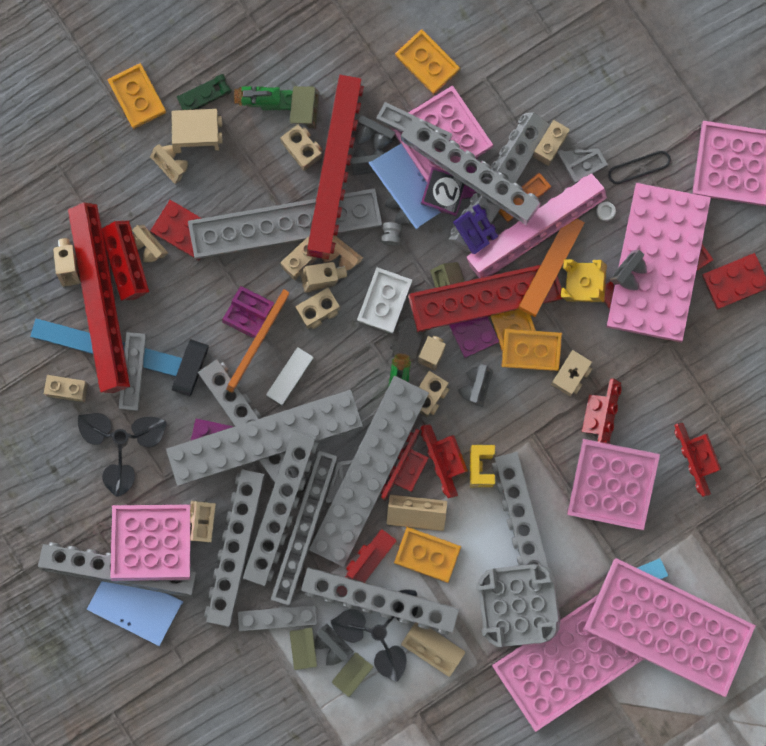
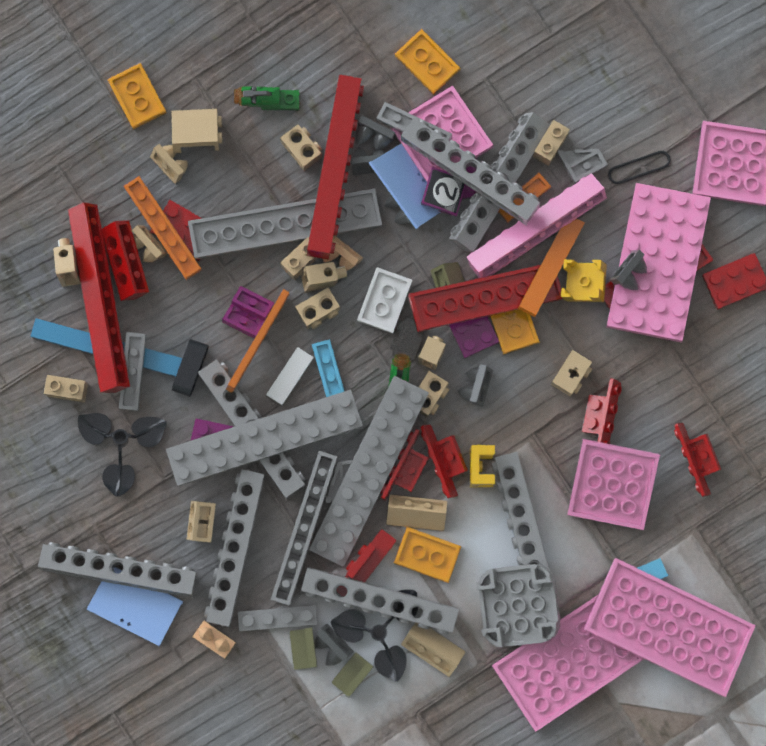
(150, 542): bright pink plate -> none
(162, 228): none -> orange tile
(204, 94): dark green plate -> none
(214, 639): none -> light nougat tile
(263, 574): light grey brick -> none
(304, 106): olive panel -> none
(328, 368): none -> medium azure tile
(391, 233): light grey wheel -> none
(472, 233): dark purple plate -> none
(531, 349): light orange tile -> none
(606, 211): white tile -> none

